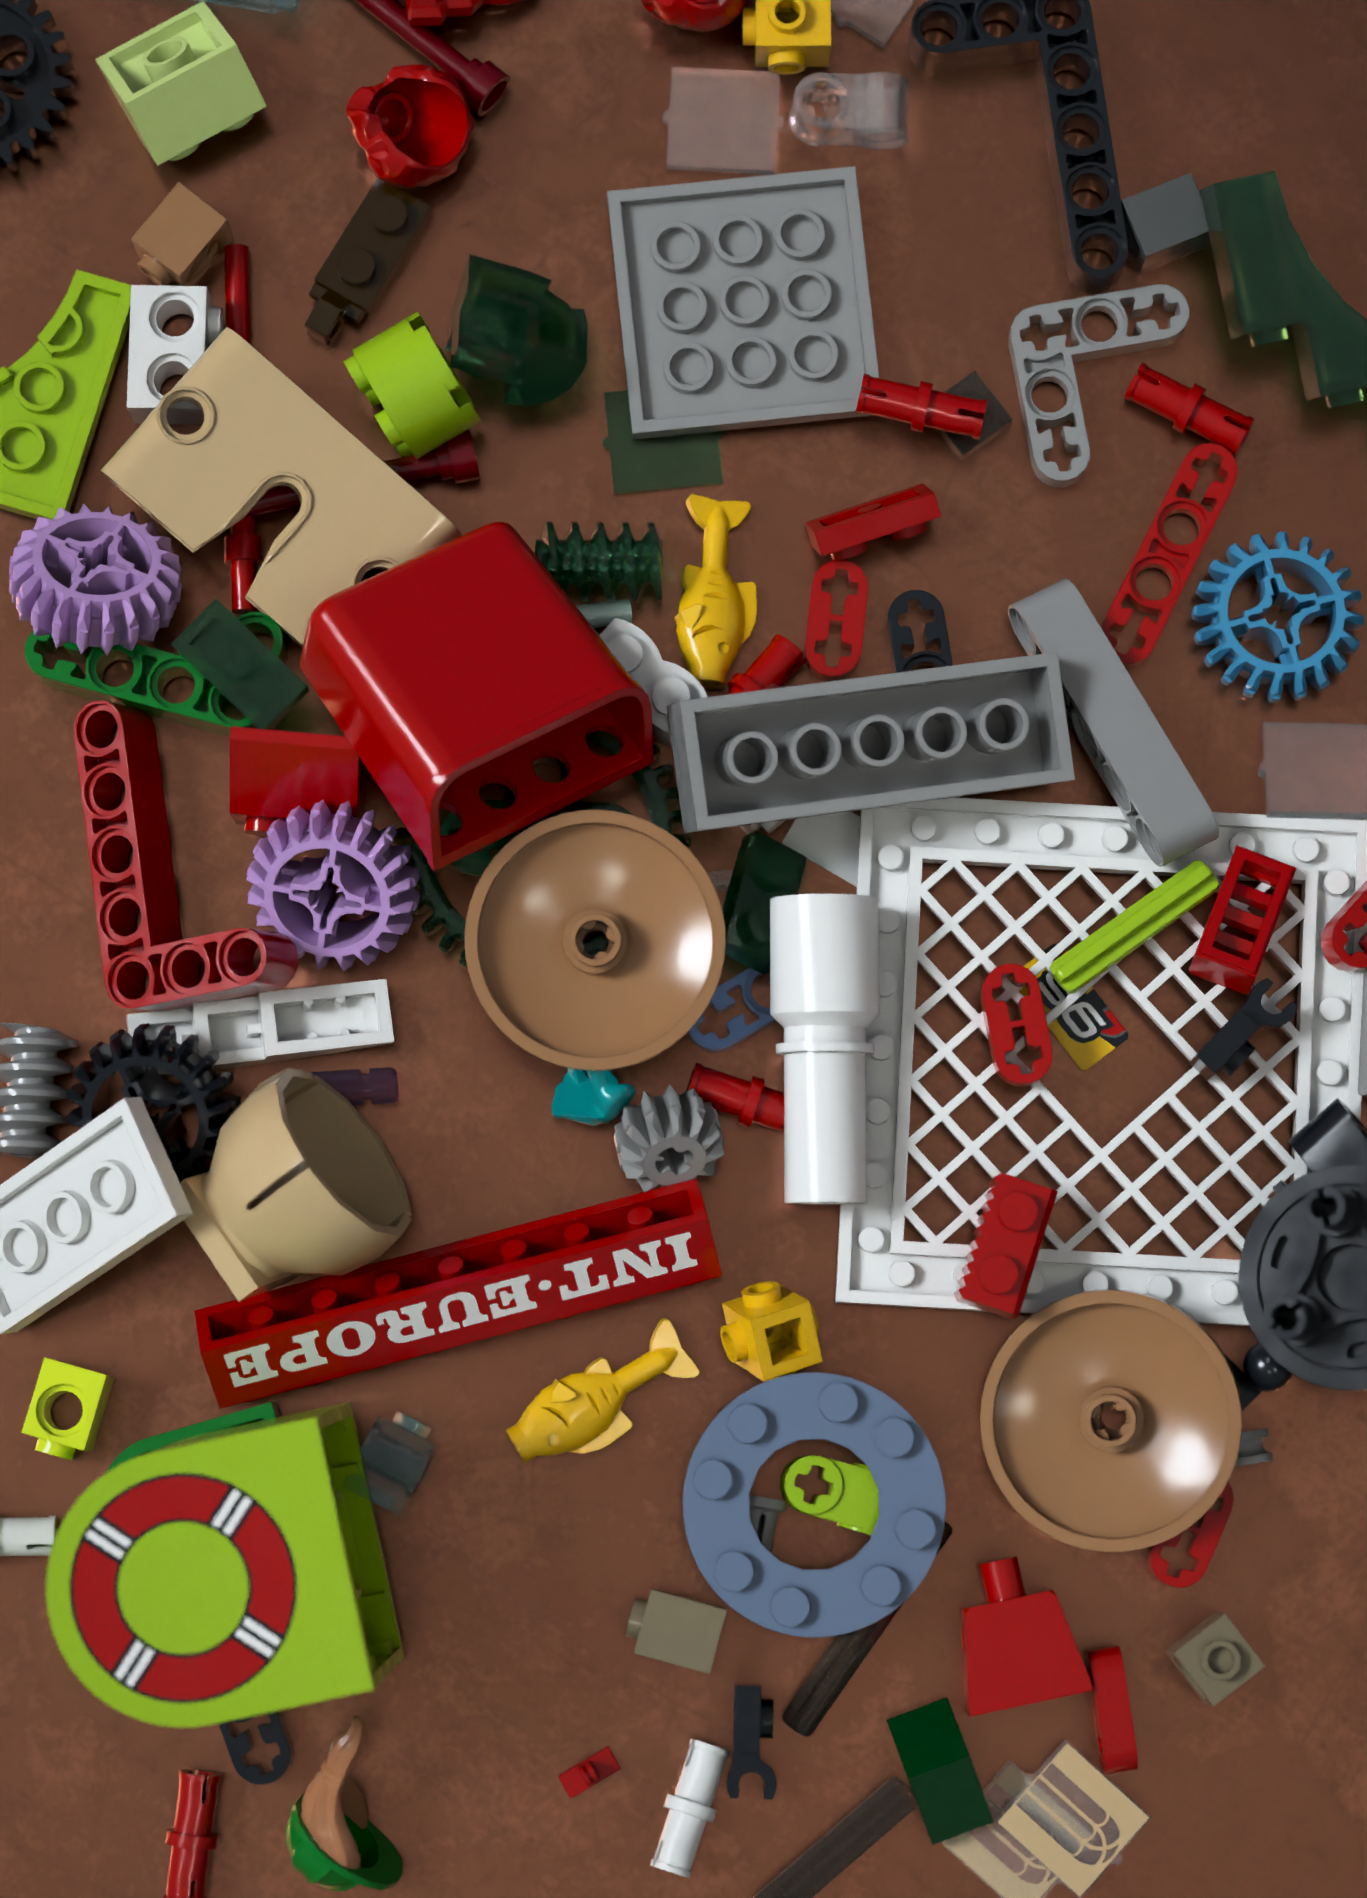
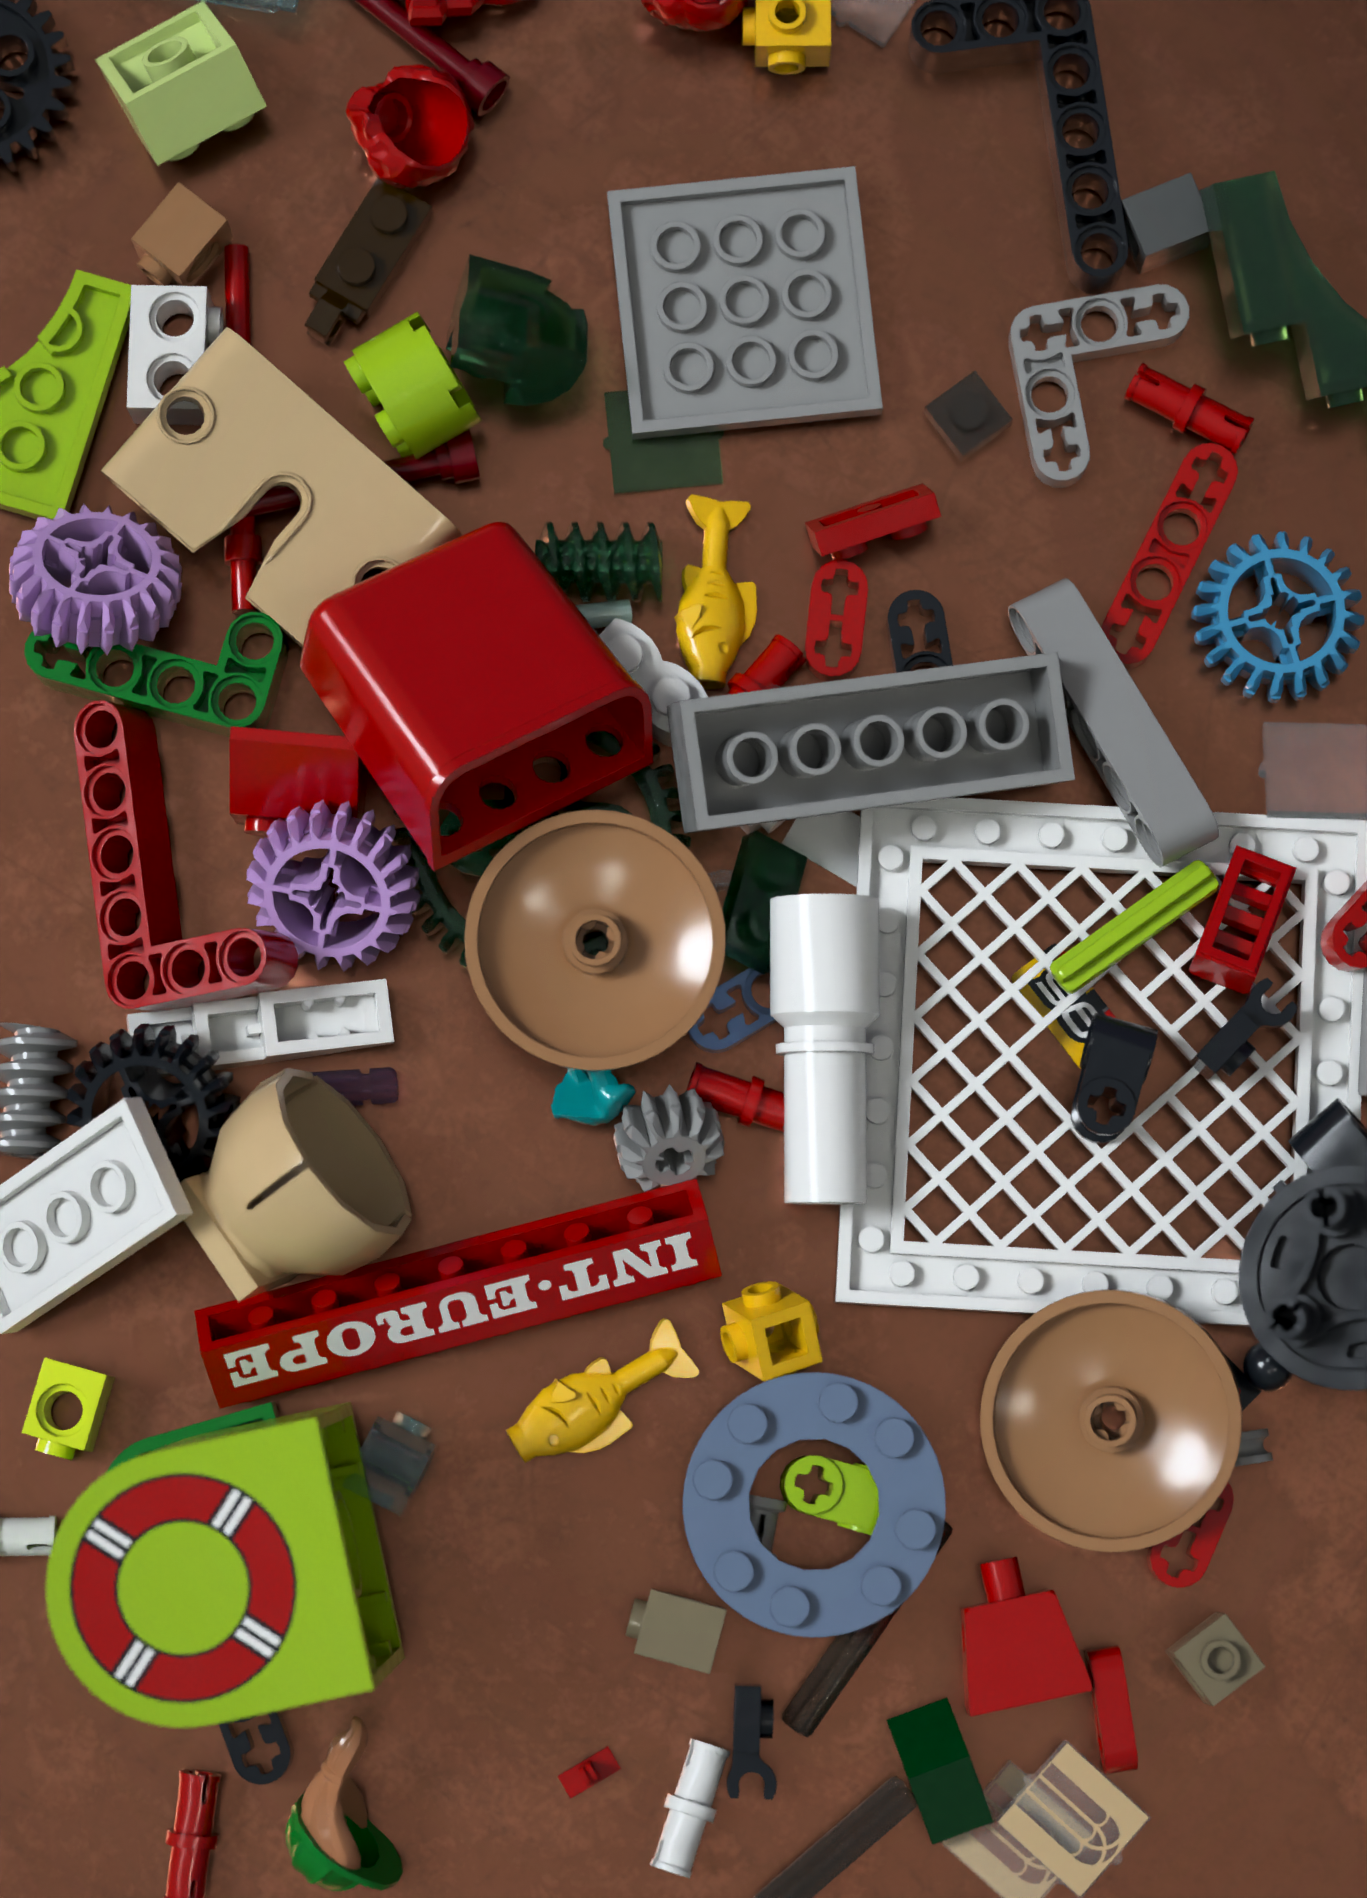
(240, 666): clear green plate -> none
(723, 120): clear piece -> none
(860, 110): clear piece -> none
(921, 406): red pin -> none
(1005, 1245): red brick -> none
(1031, 1021): red beam -> none
(1114, 1067): none -> black piece

